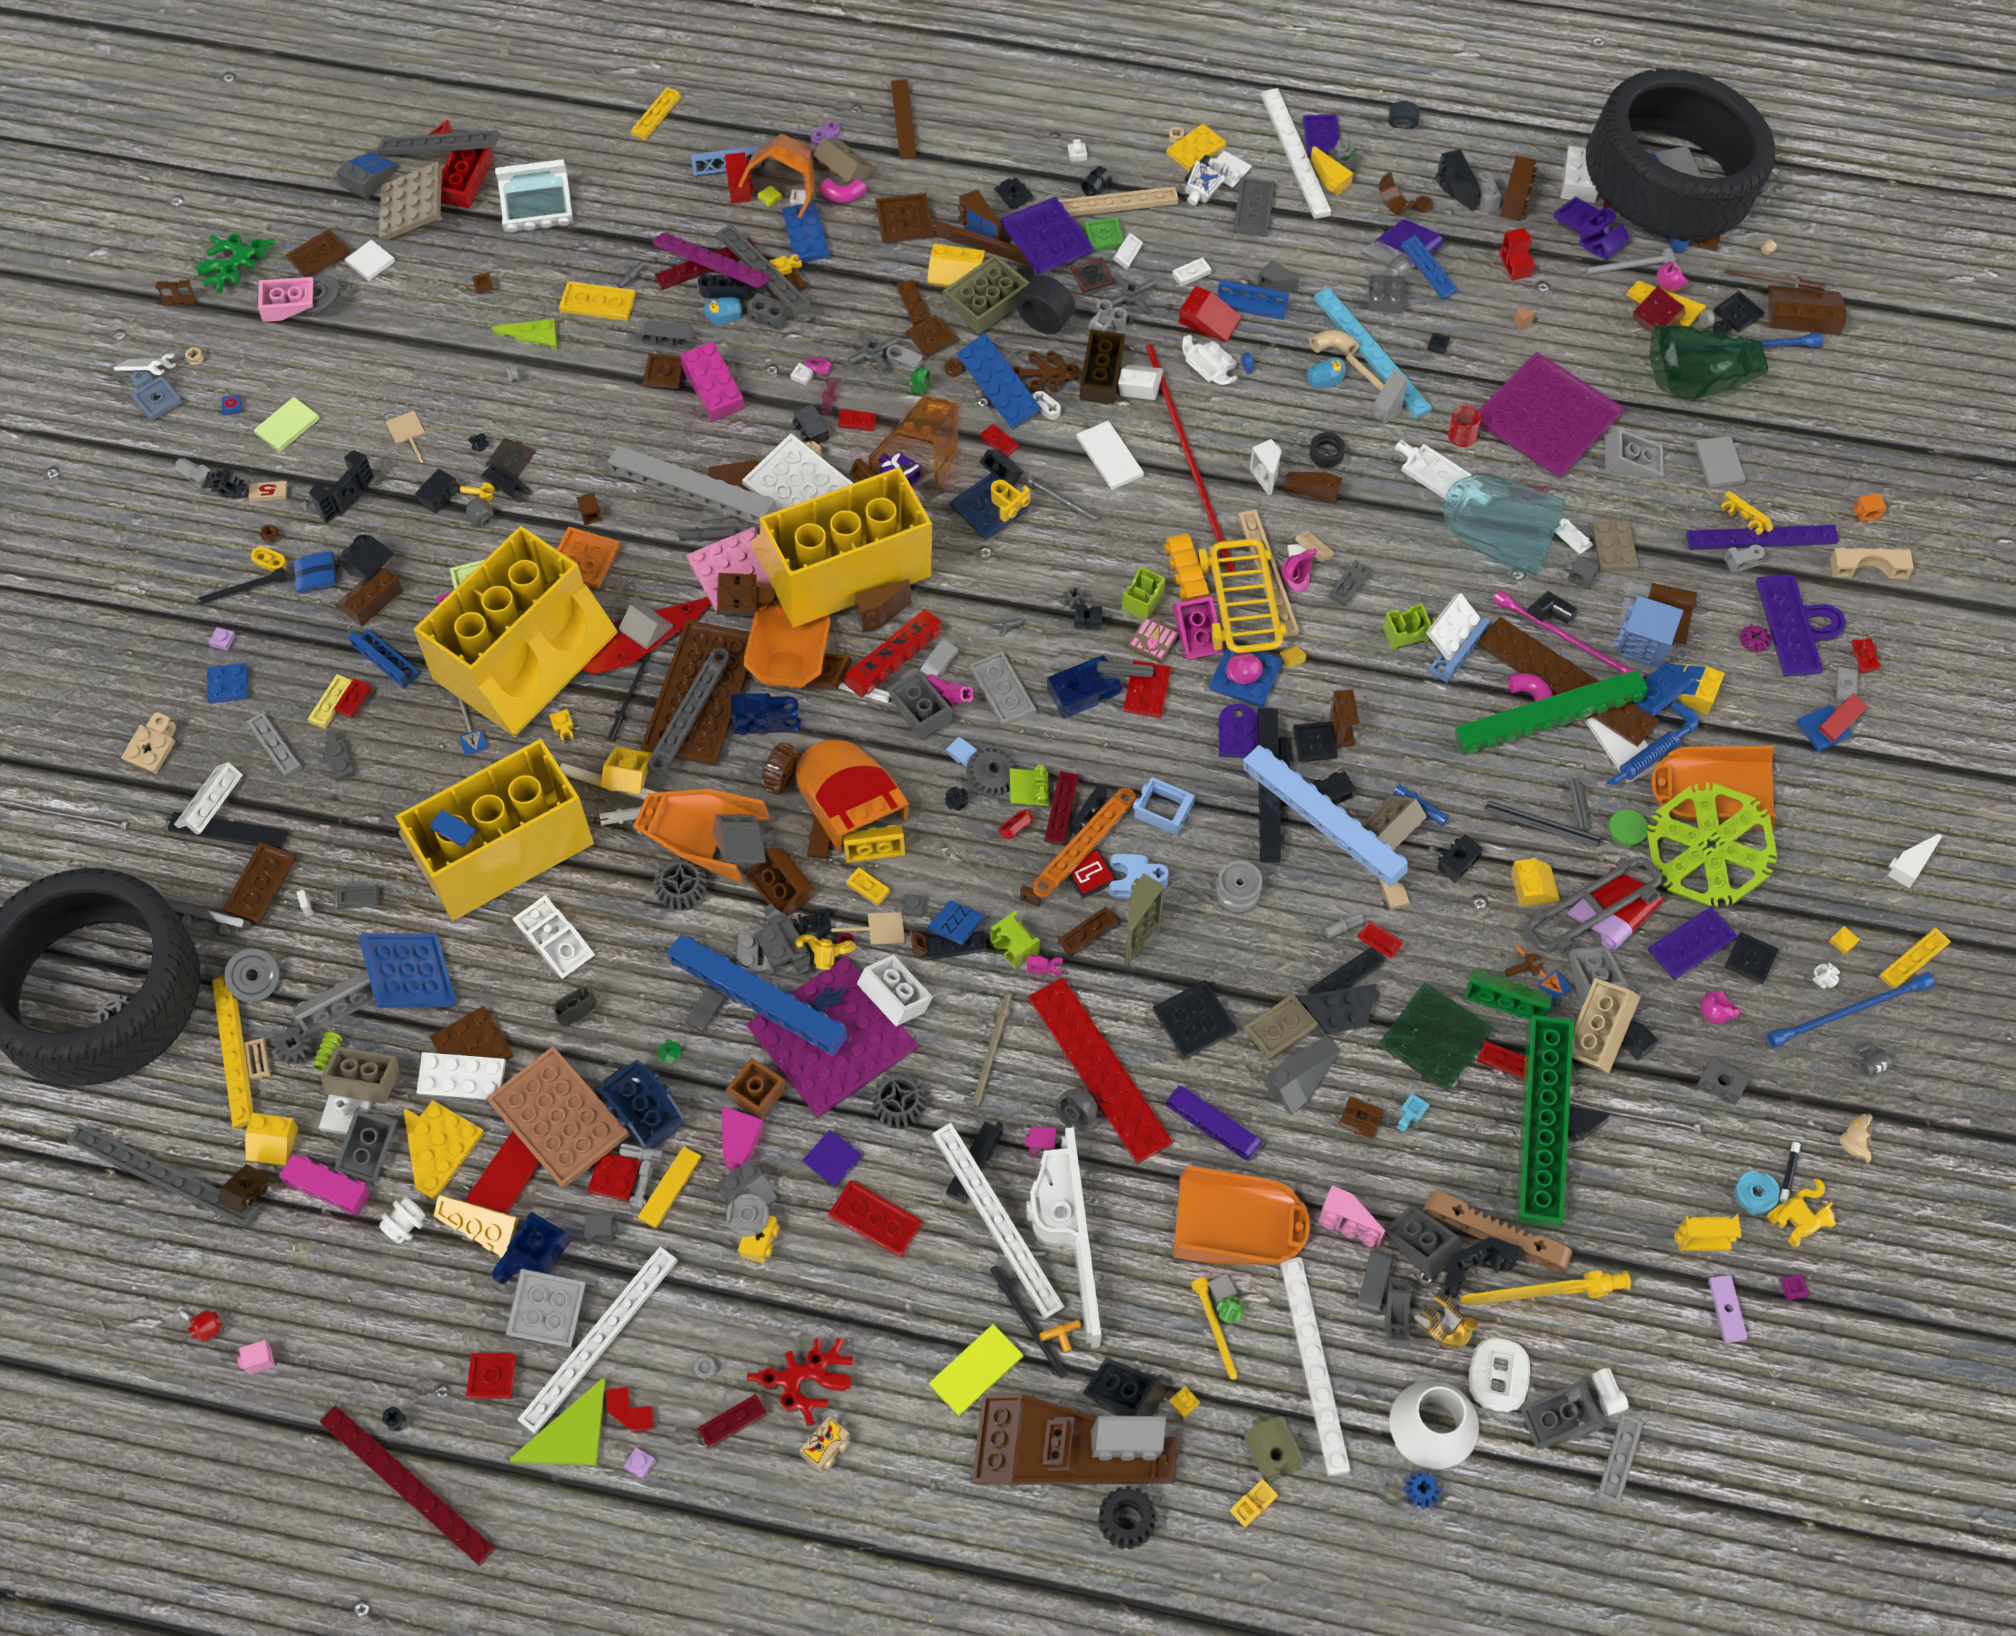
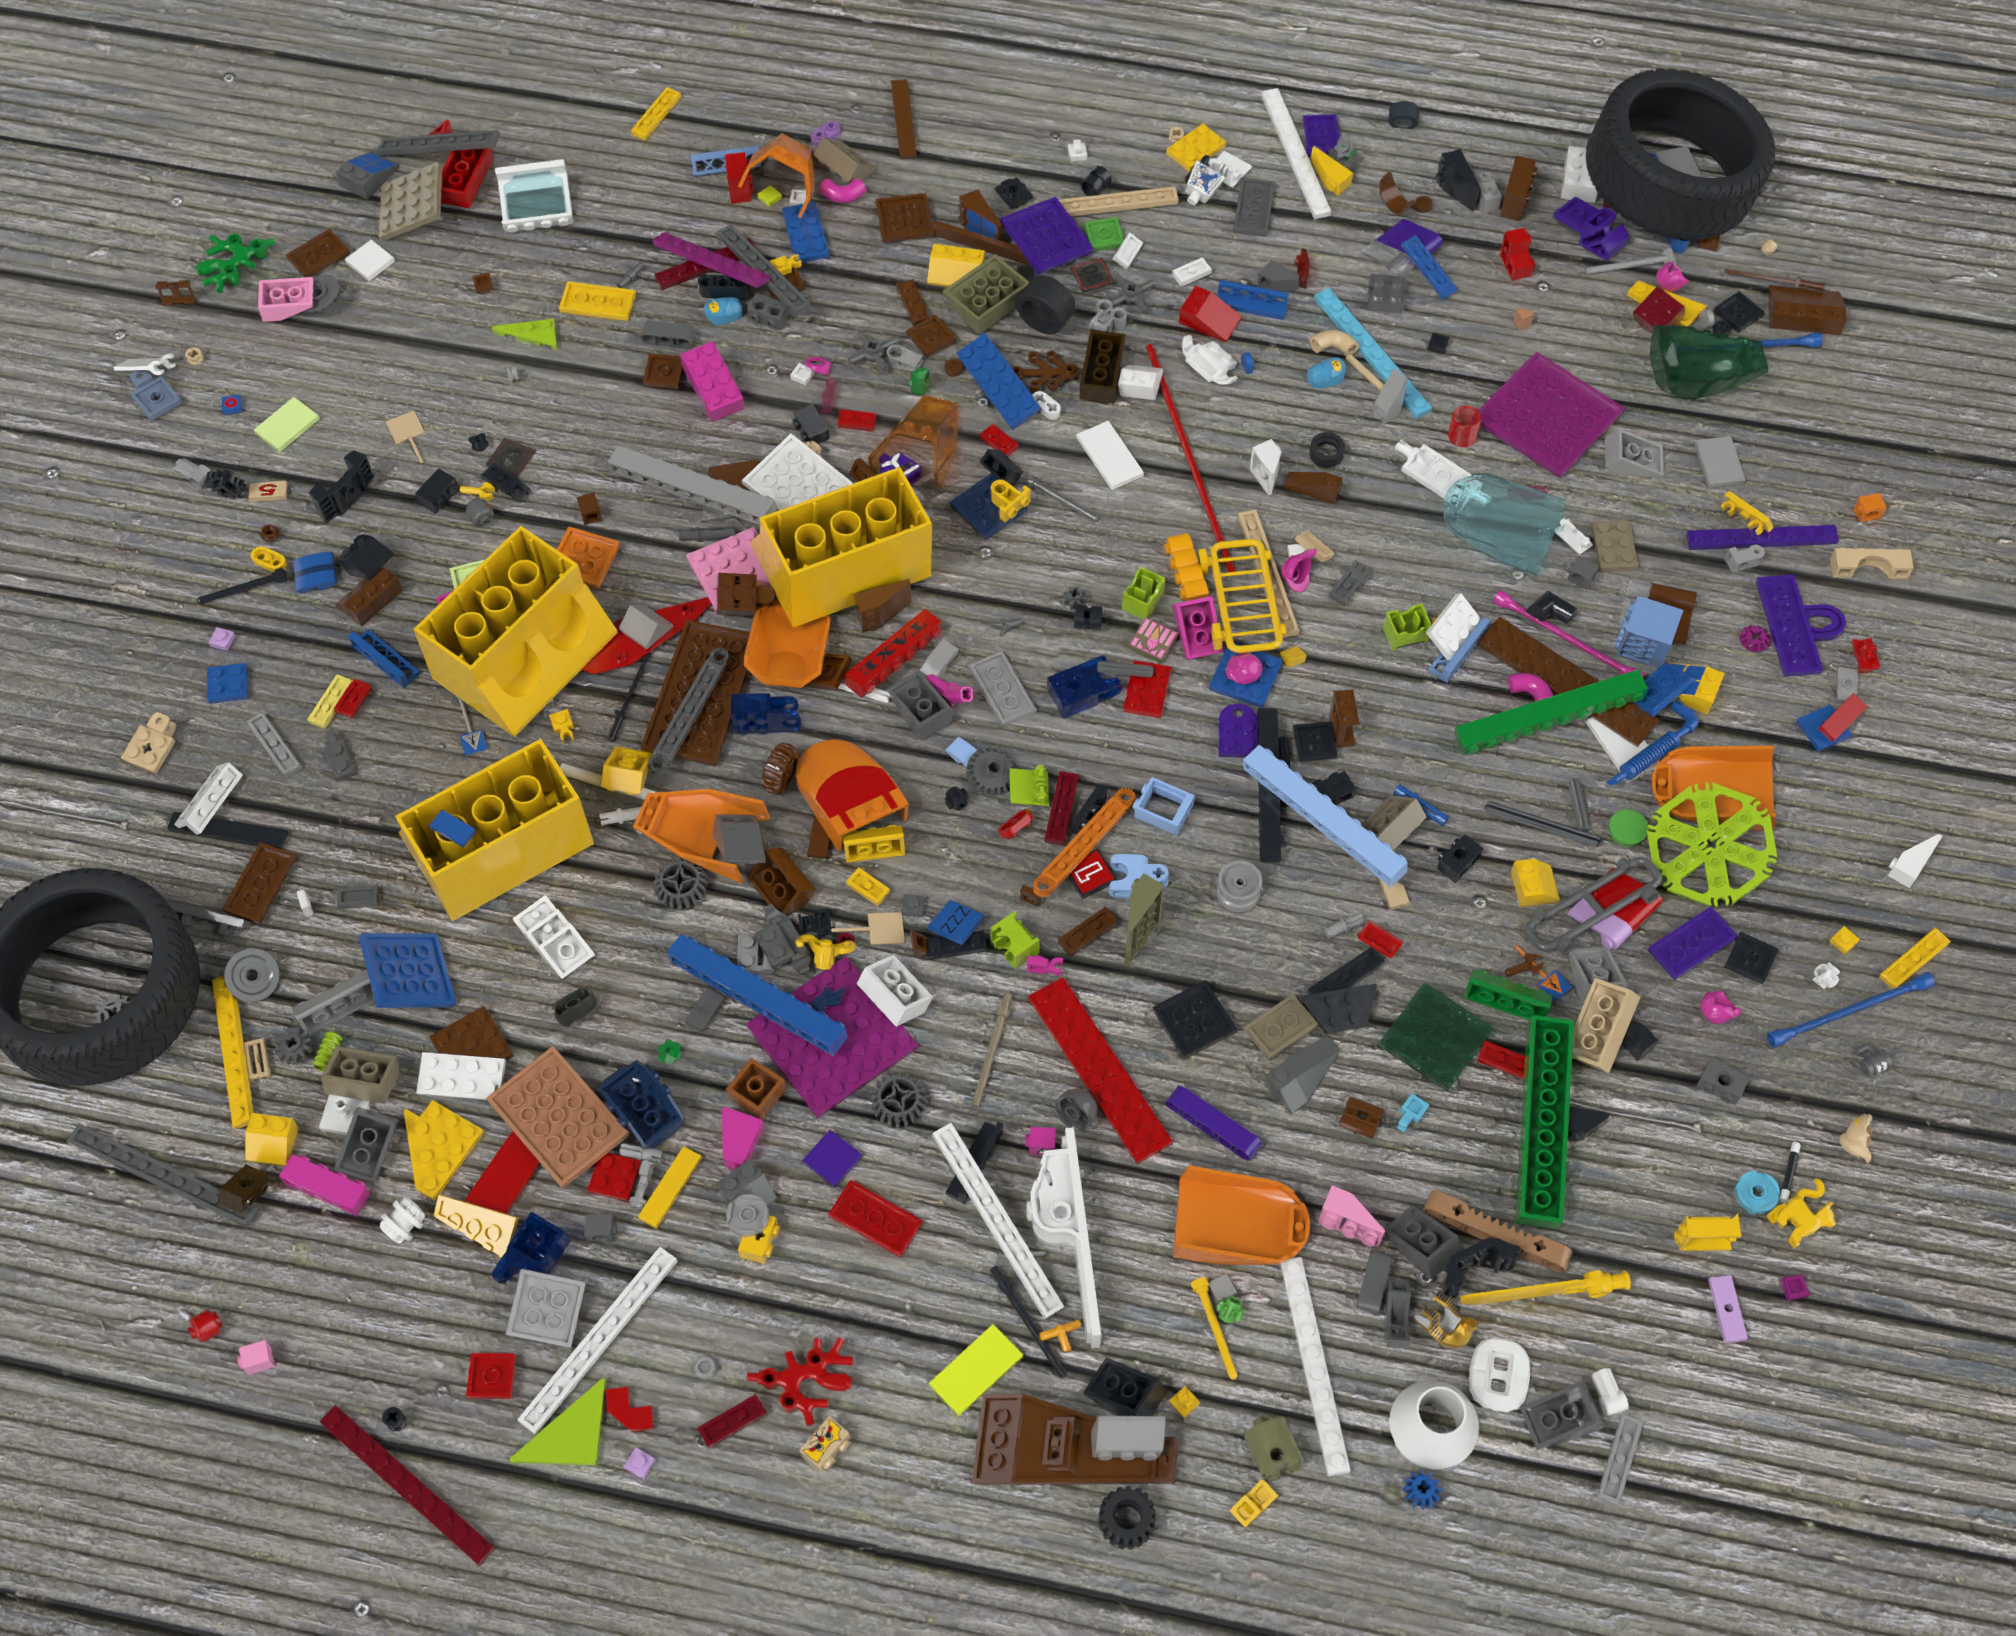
(1303, 268): none -> clear red slope

